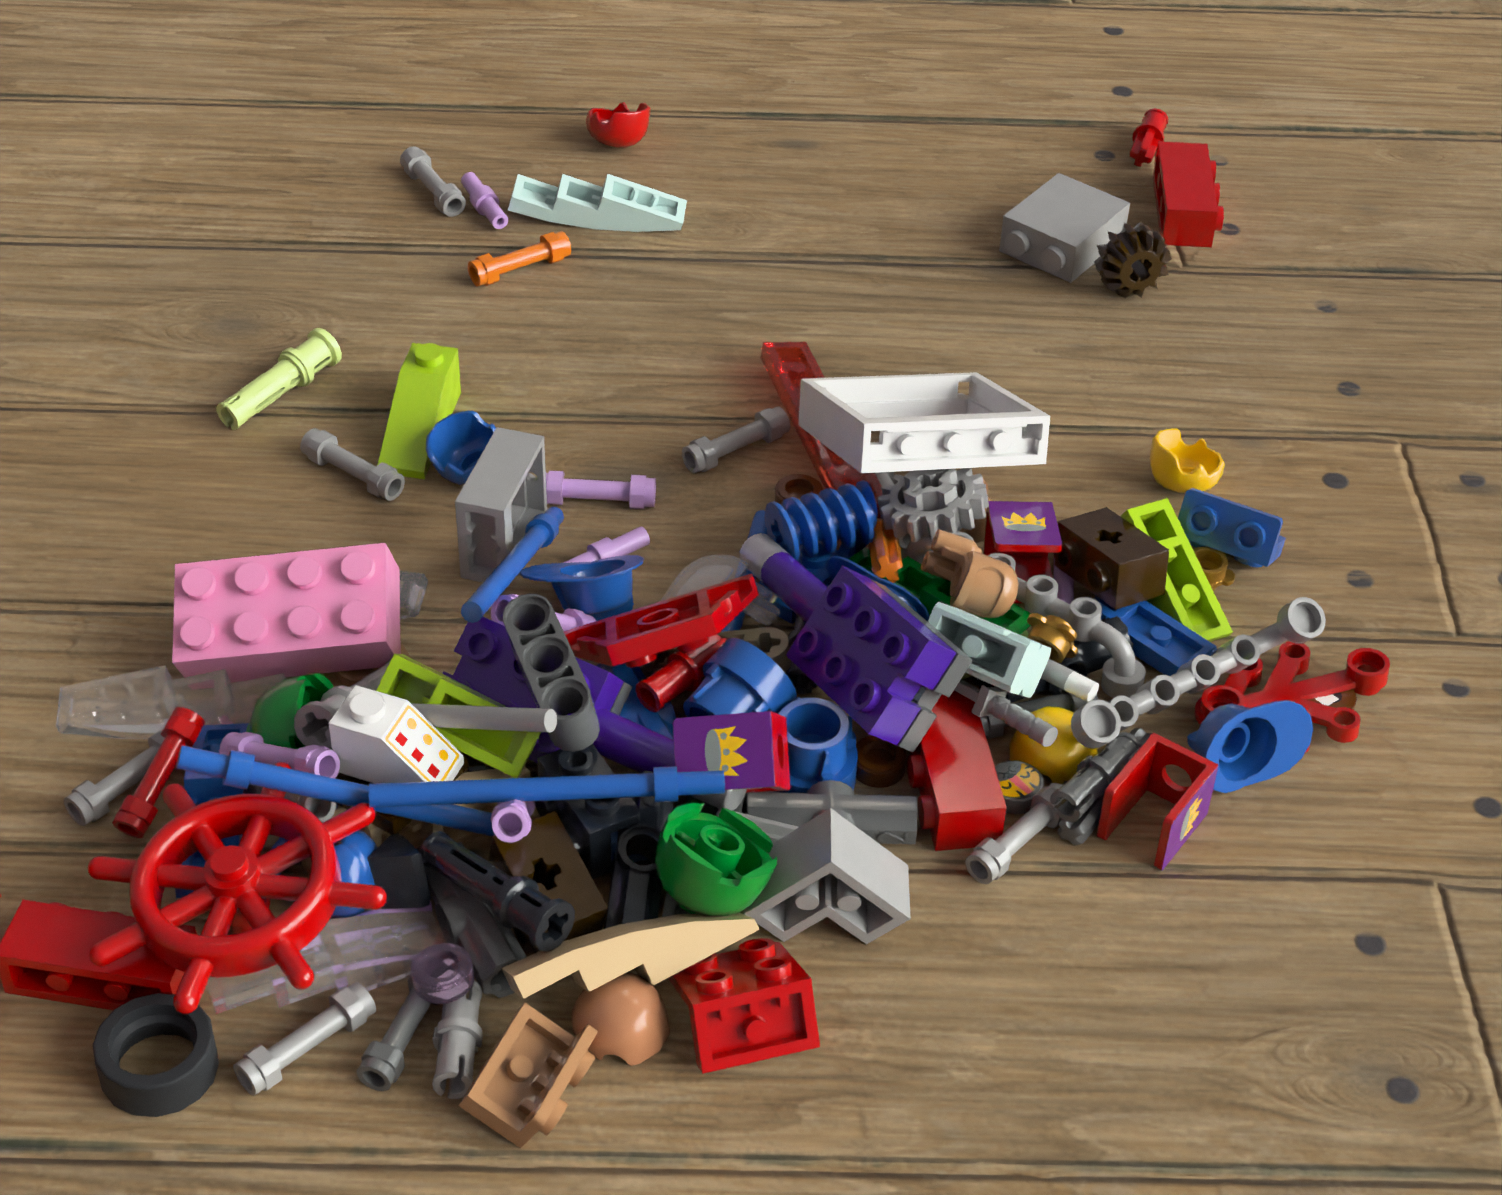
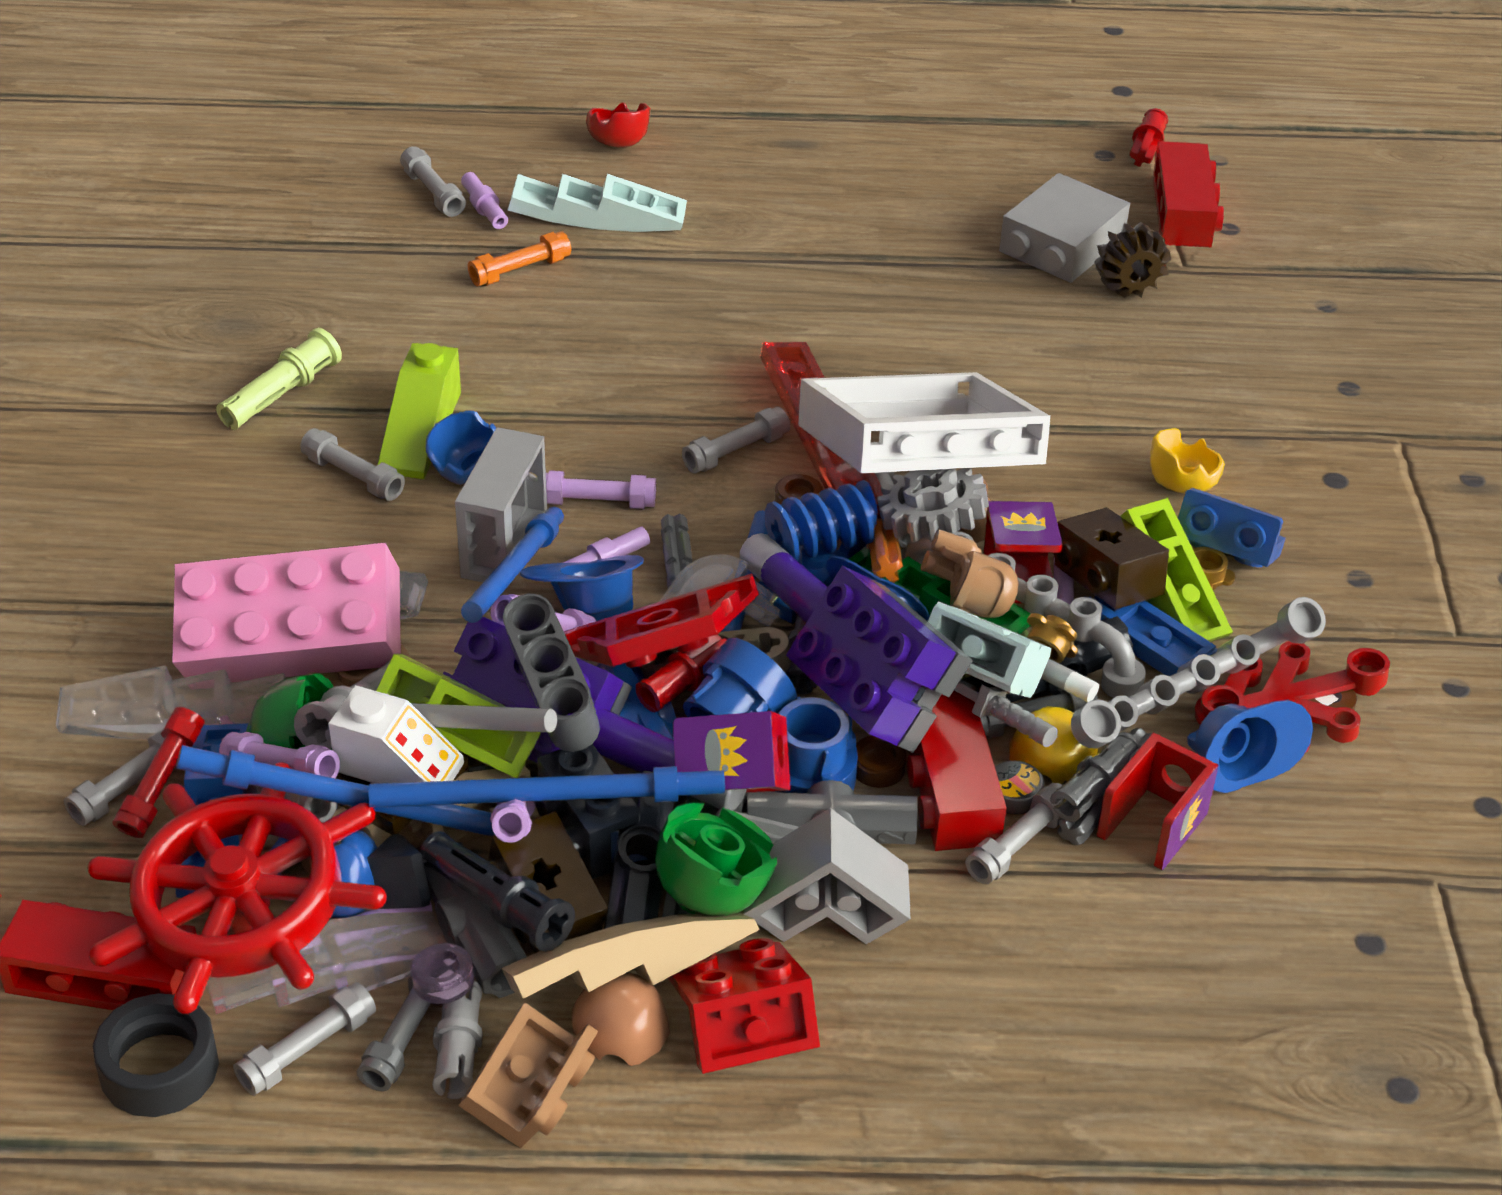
(676, 545): none -> dark grey axle

